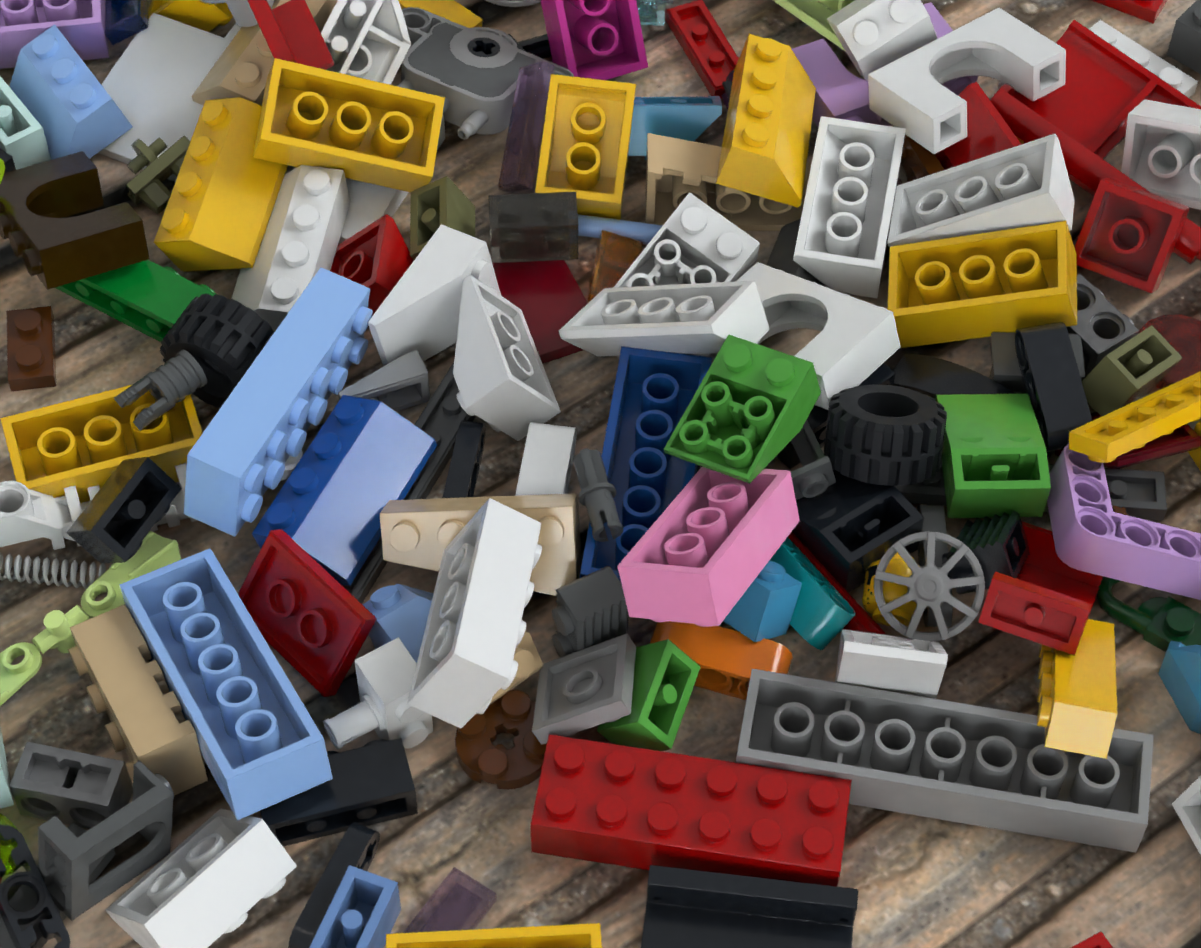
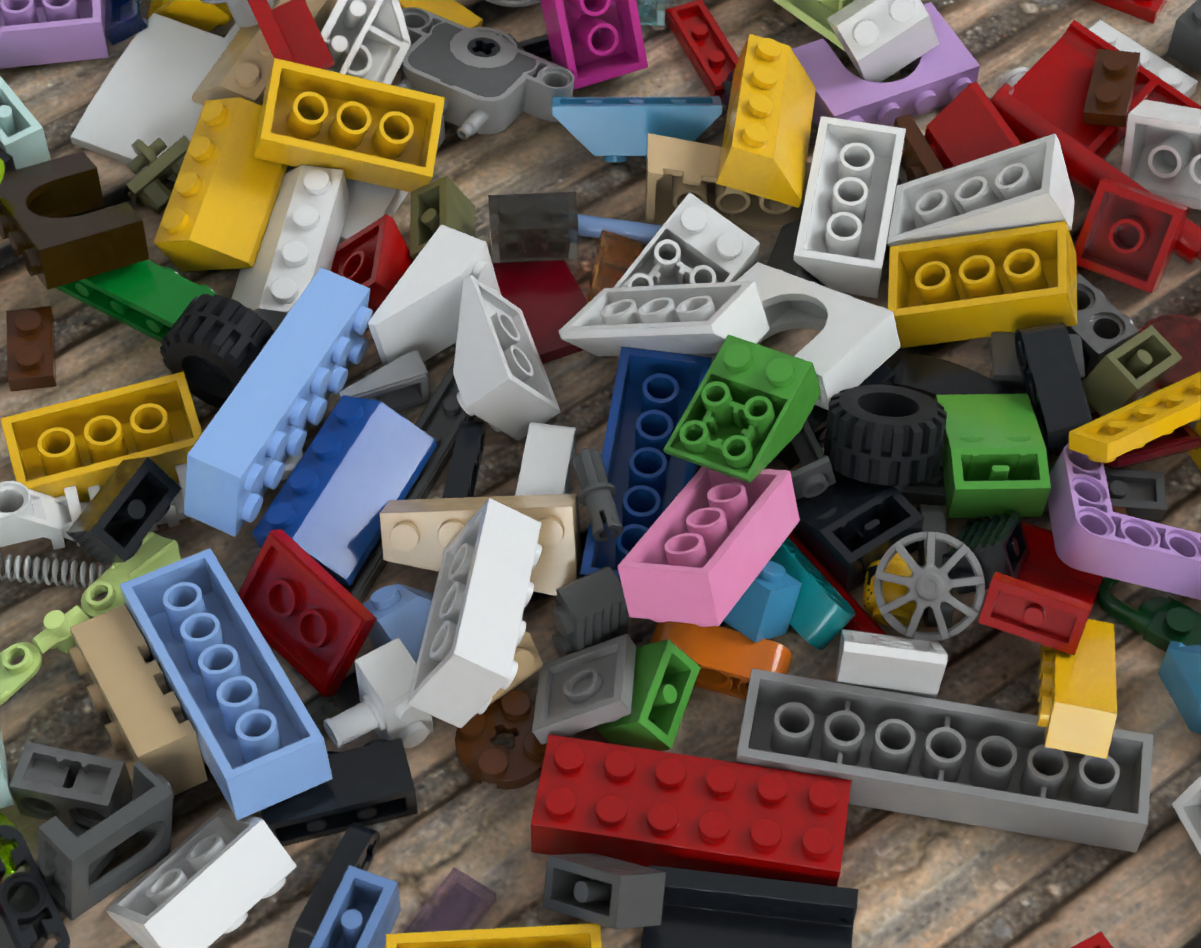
(65, 97): light blue slope -> none
(167, 386): dark grey hinge -> none
(525, 128): tile -> none
(587, 142): yellow slope -> none
(604, 890): none -> dark grey brick
(994, 46): white arch -> none
(1111, 88): none -> reddish brown plate

